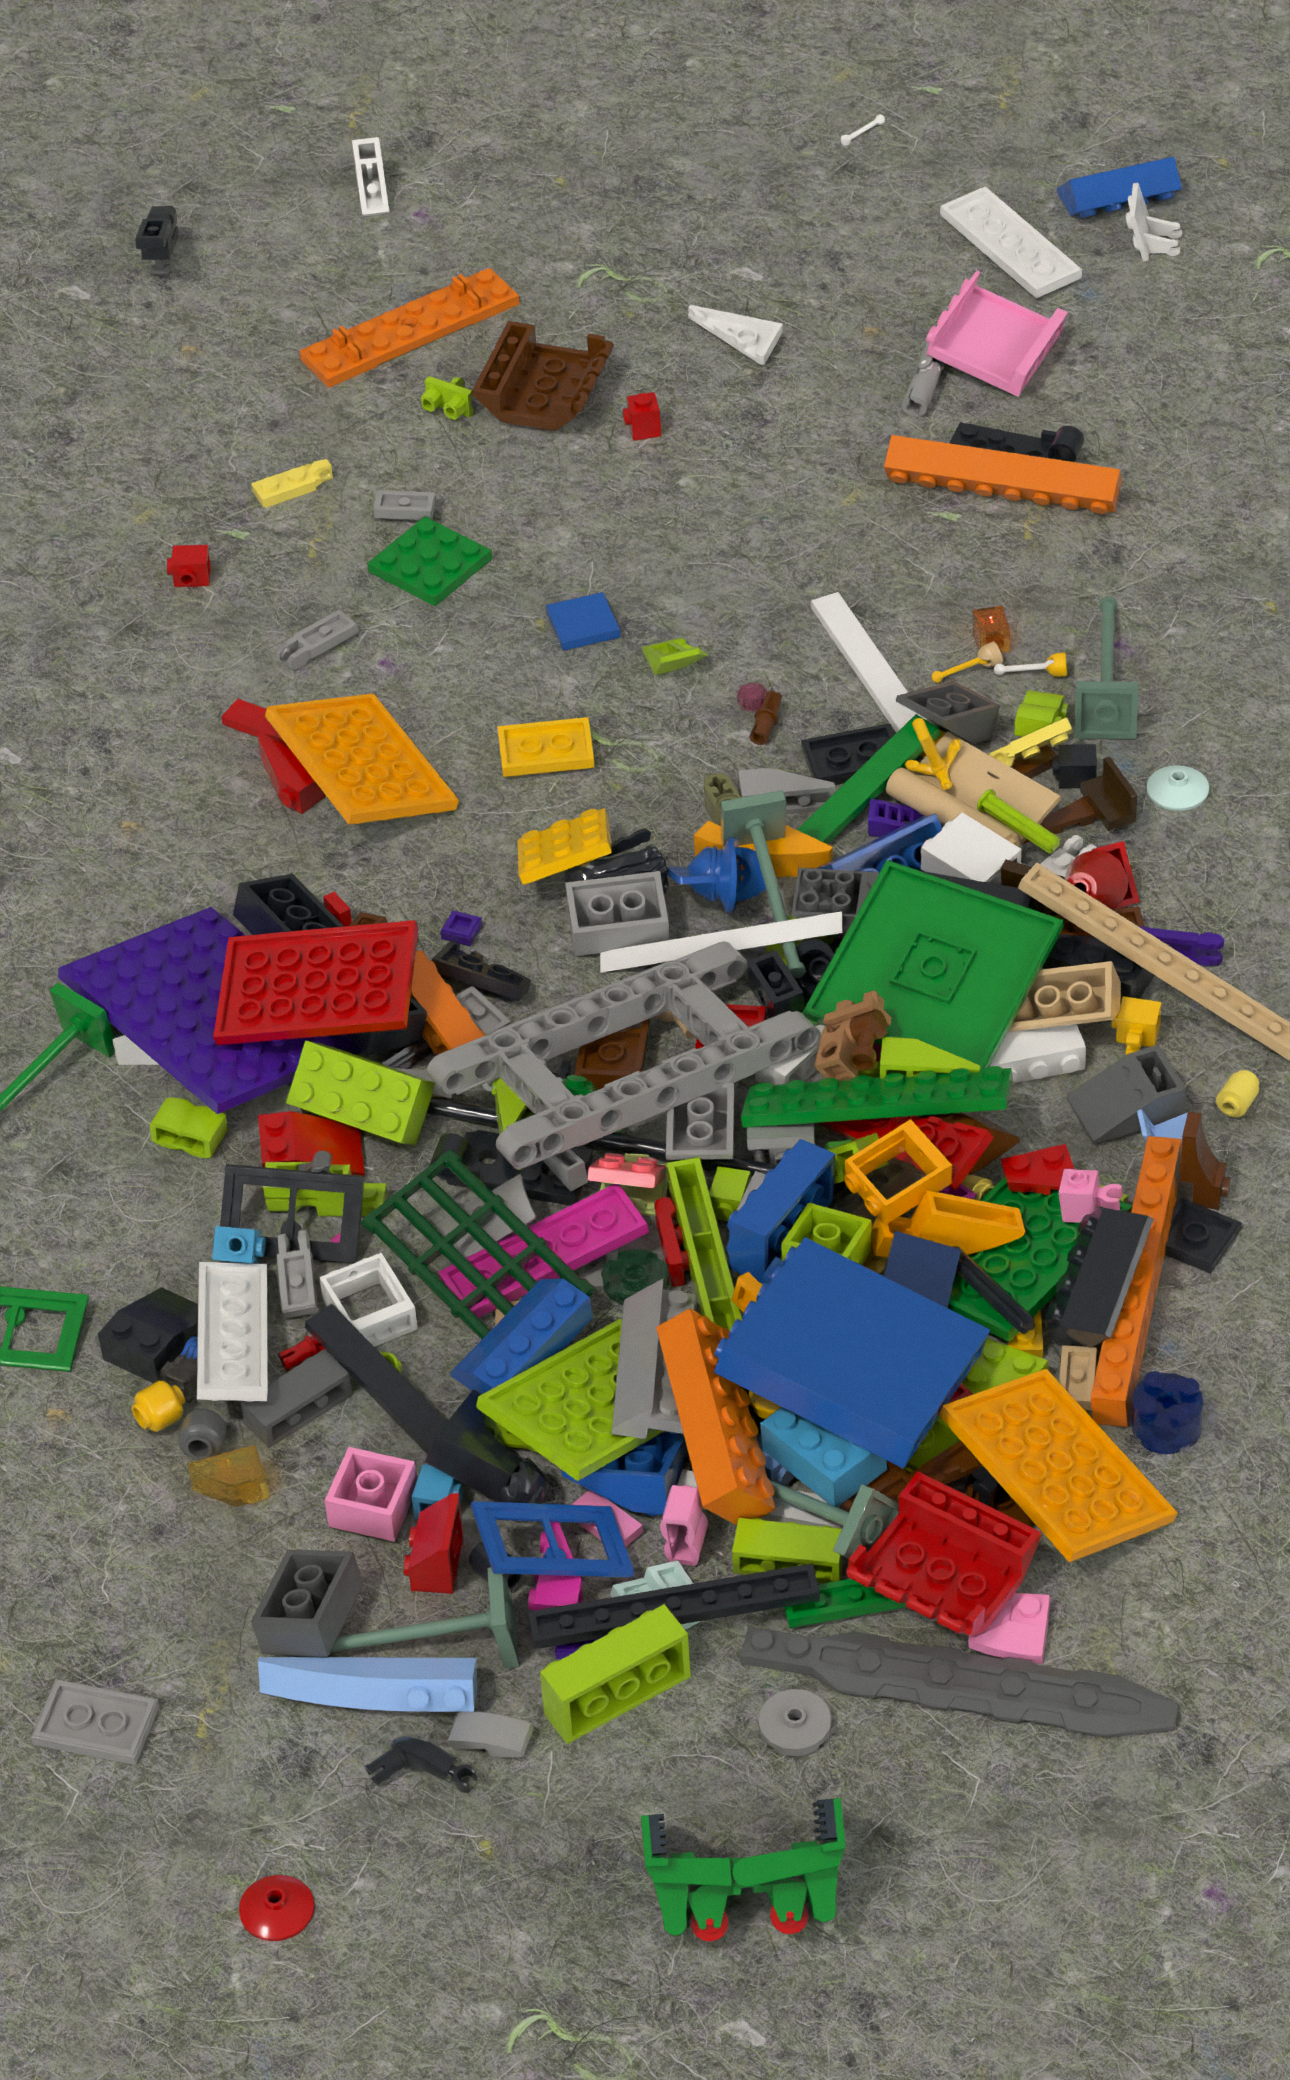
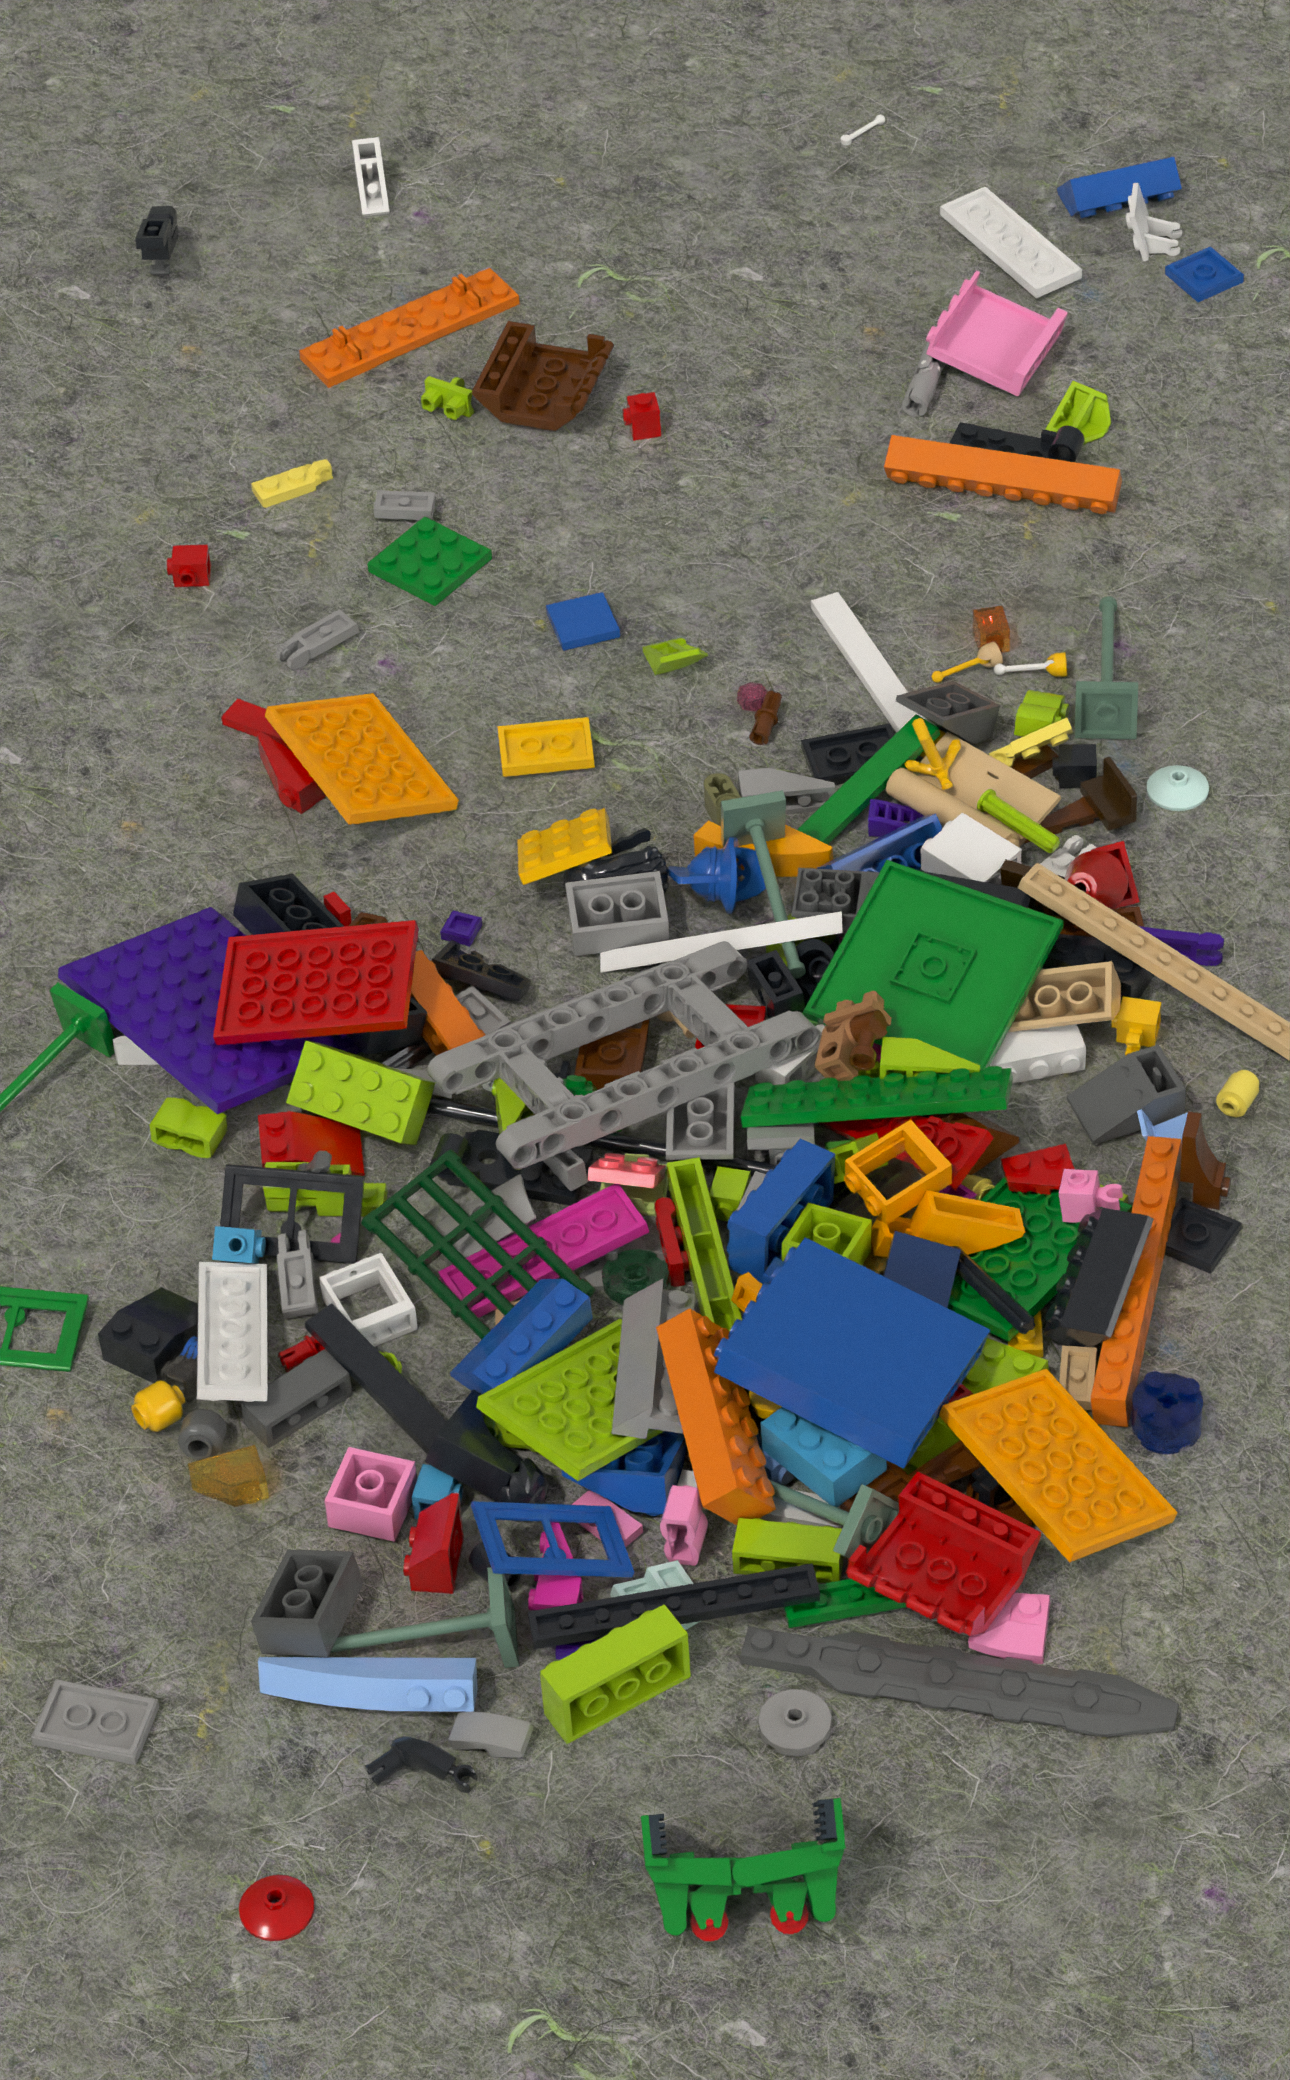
(747, 334): white wing -> none
(1083, 409): none -> lime slope
(1204, 274): none -> blue tile

